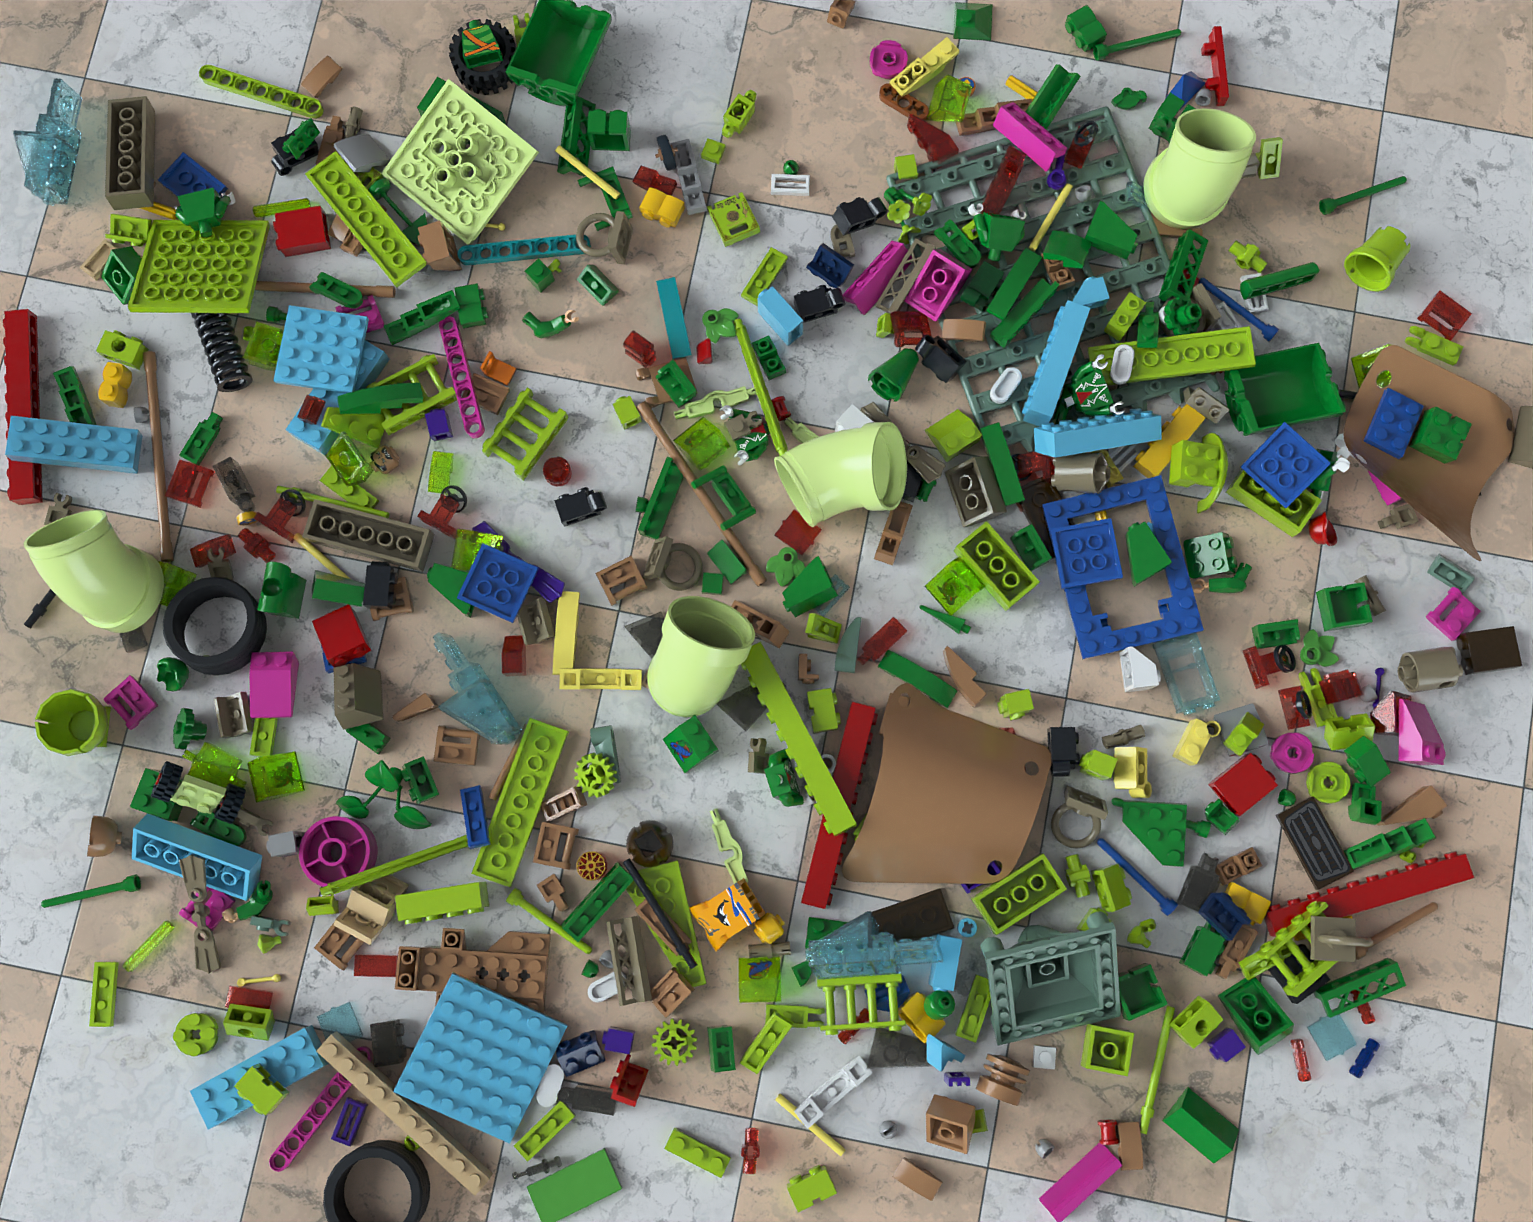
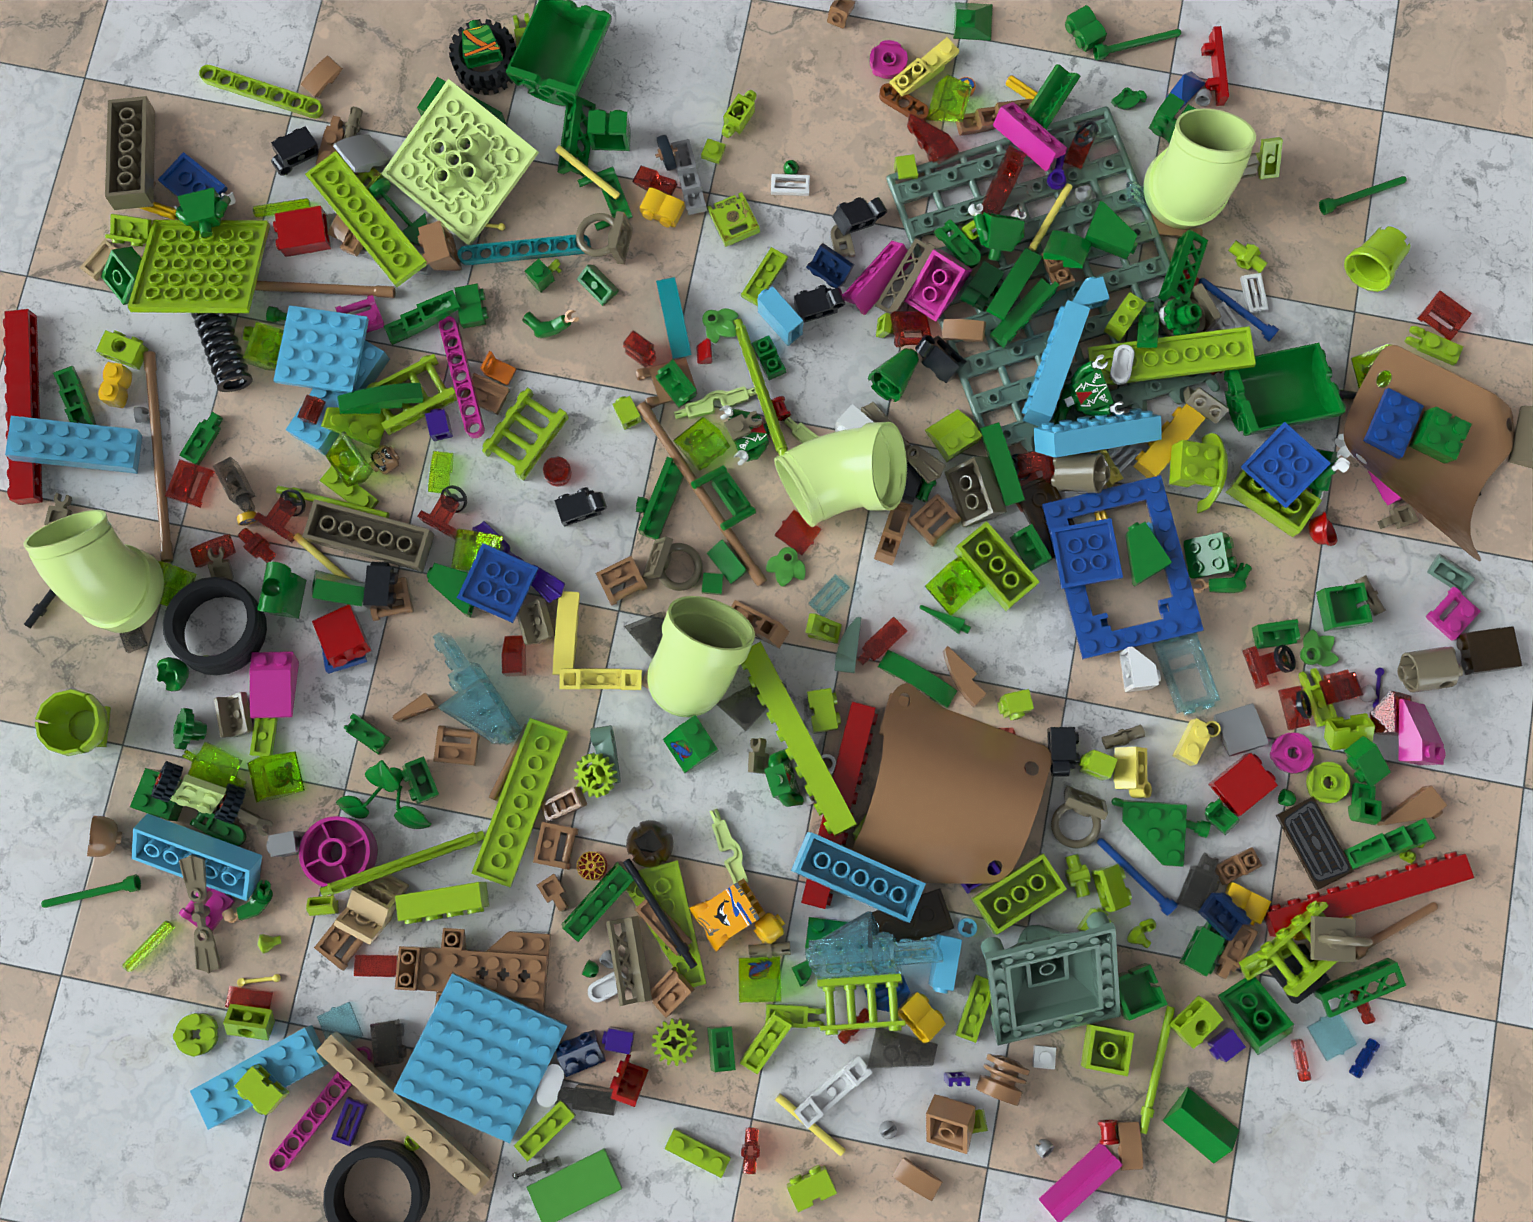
(45, 153): clear light blue wedge -> none
(103, 994): lime plate -> none
(135, 697): dark pink plate -> none
(264, 923): sand green plate -> none
(303, 138): green hinge -> none
(337, 291): green plate -> none
(357, 695): dark tan slope -> none
(475, 817): blue tile -> none
(516, 898): lime piece -> none
(803, 666): medium nougat bracket -> none
(809, 589): green slope -> none
(858, 877): none -> medium azure brick
(900, 211): lime plant -> none
(929, 515): none -> medium nougat plate
(939, 1005): green head -> none
(940, 1052): medium azure slope -> none
(1005, 385): white tile -> none
(1243, 734): lime slope -> none
(1278, 280): green brick -> none

